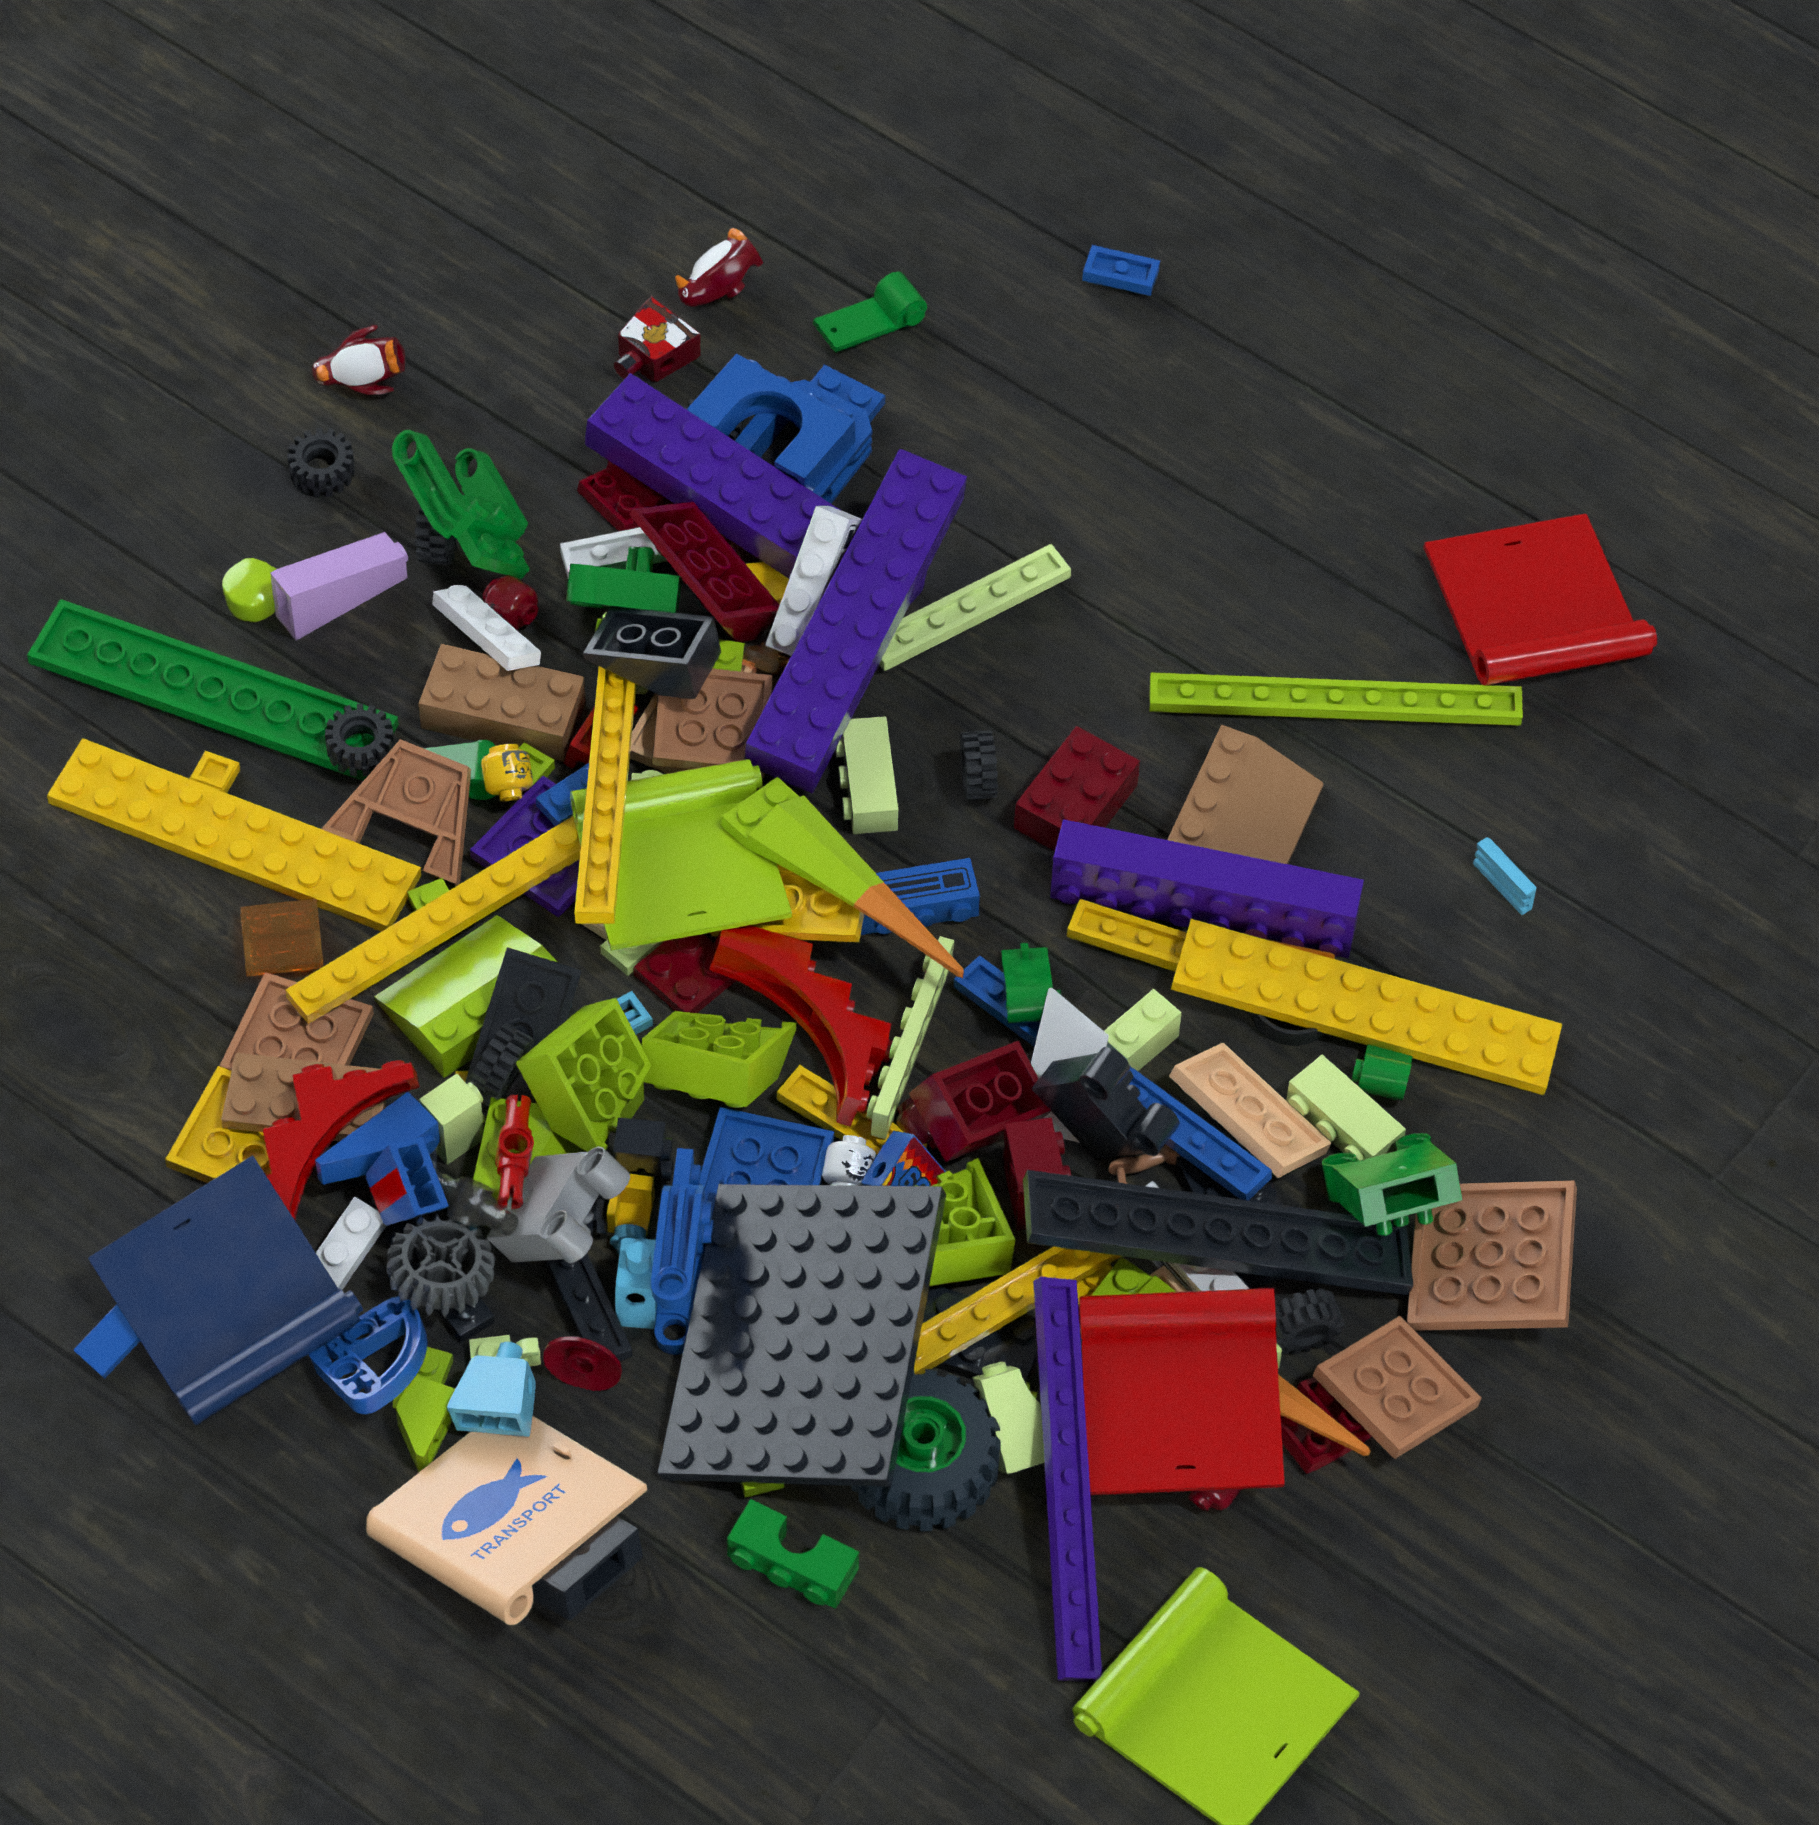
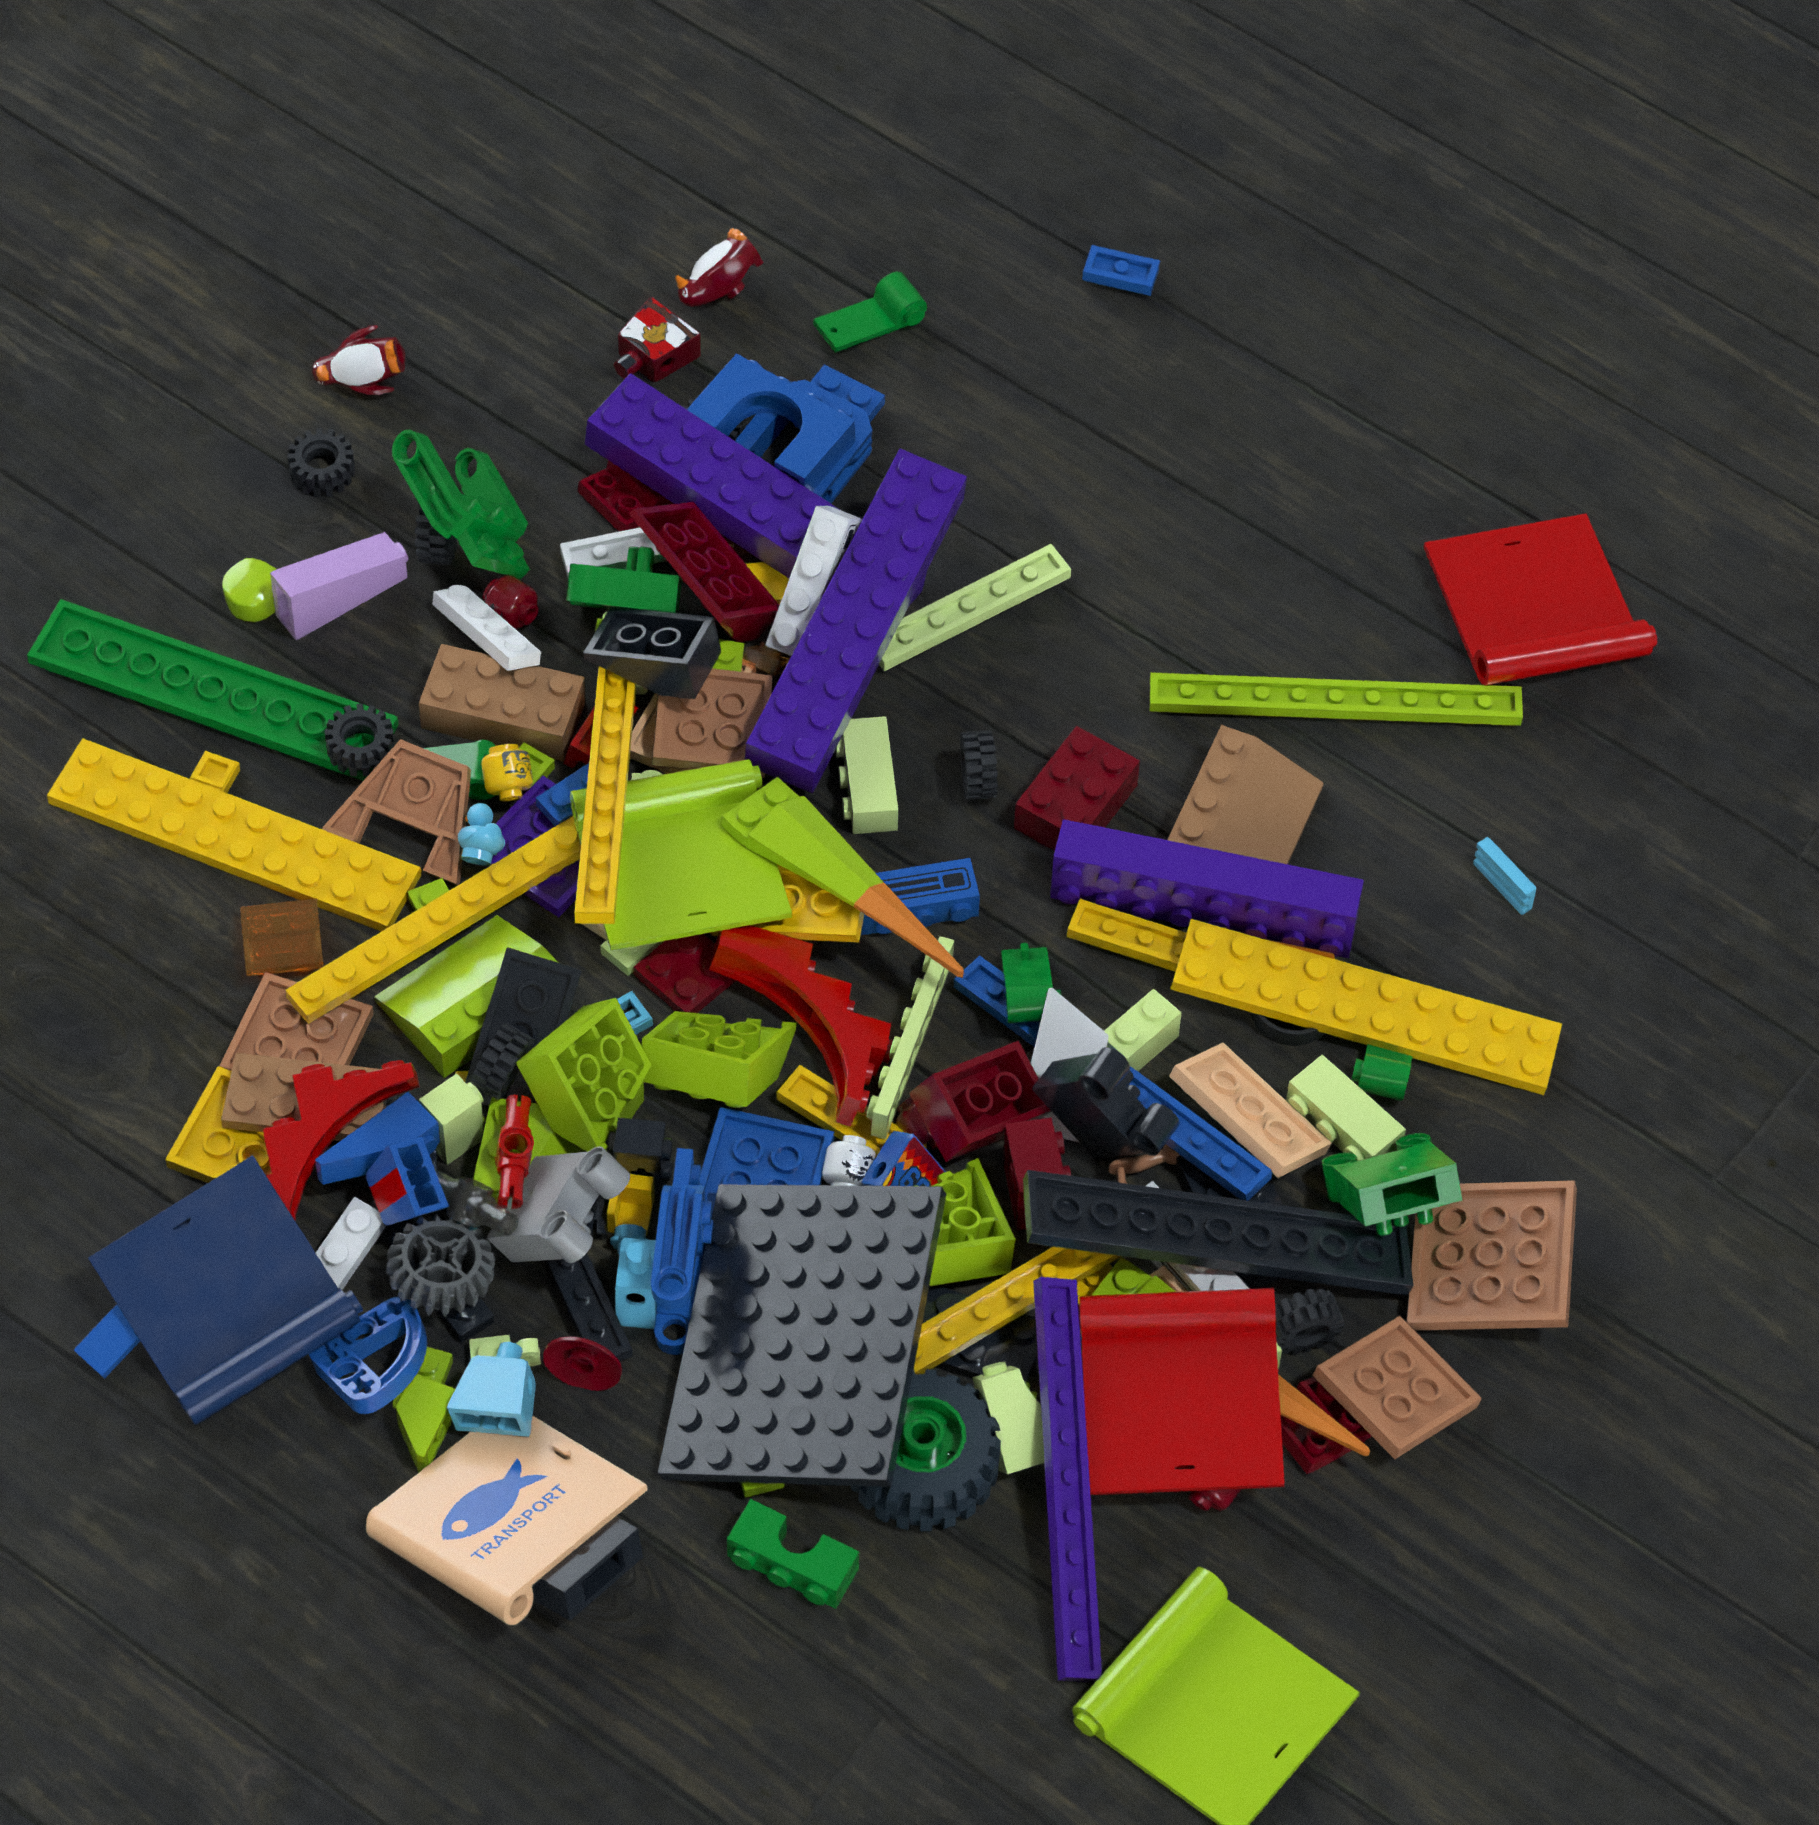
(481, 838): none -> medium azure animal

